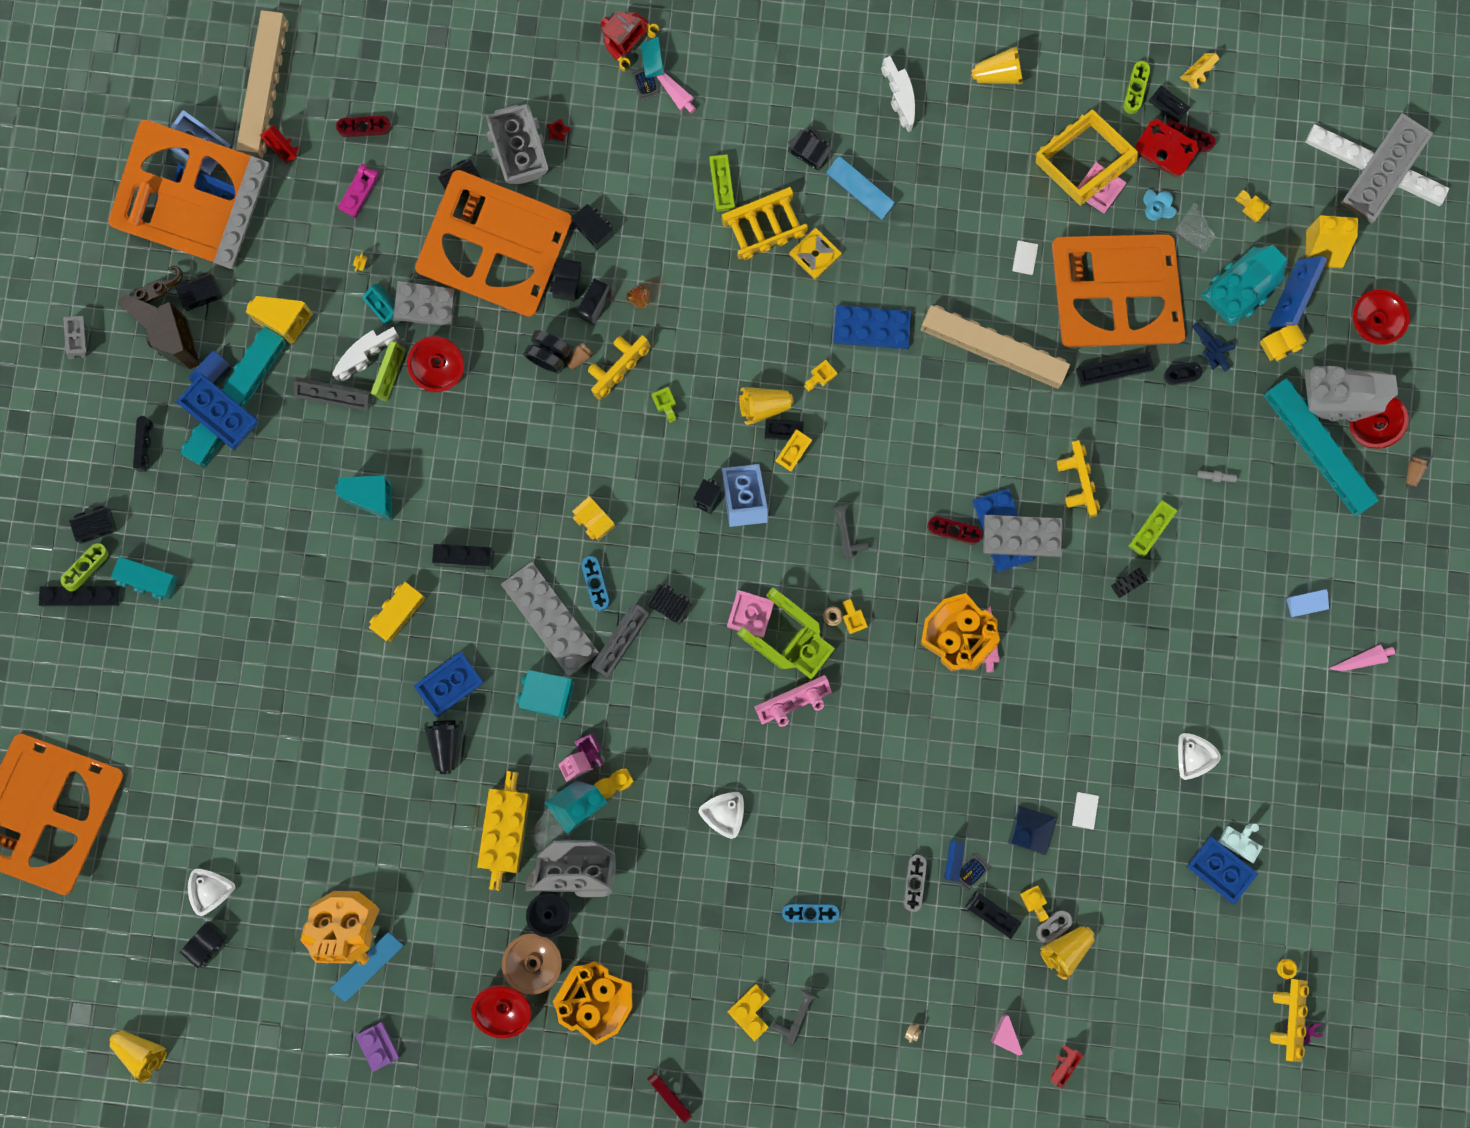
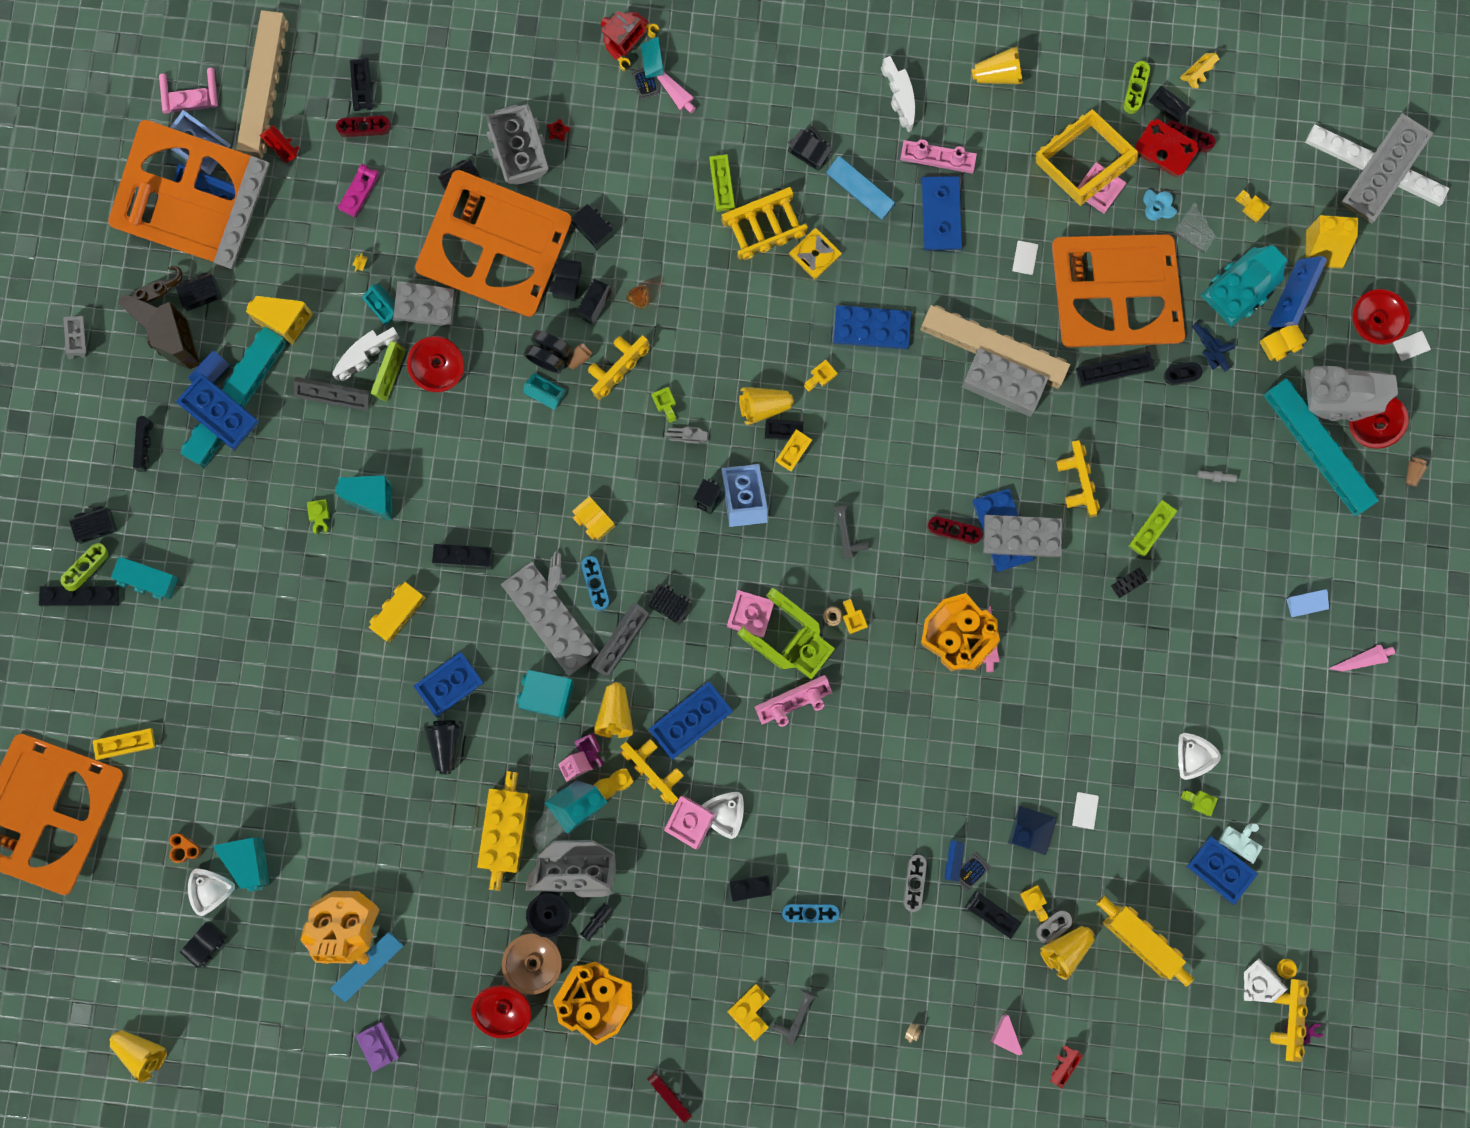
(124, 744): none -> yellow plate
(187, 845): none -> orange piece
(189, 99): none -> bright pink plate
(245, 862): none -> teal slope
(317, 513): none -> lime plate
(361, 84): none -> black plate
(544, 391): none -> teal slope
(555, 572): none -> light grey piece
(596, 922): none -> black pin
(614, 713): none -> yellow cone
(664, 785): none -> yellow plate
(689, 435): none -> light grey piece
(689, 822): none -> bright pink plate
(690, 720): none -> blue plate
(750, 888): none -> black brick
(937, 156): none -> bright pink plate
(941, 213): none -> blue plate
(1004, 382): none -> light grey piece
(1144, 942): none -> yellow brick
(1201, 802): none -> lime plate
(1262, 983): none -> white plate
(1411, 346): none -> white sticker

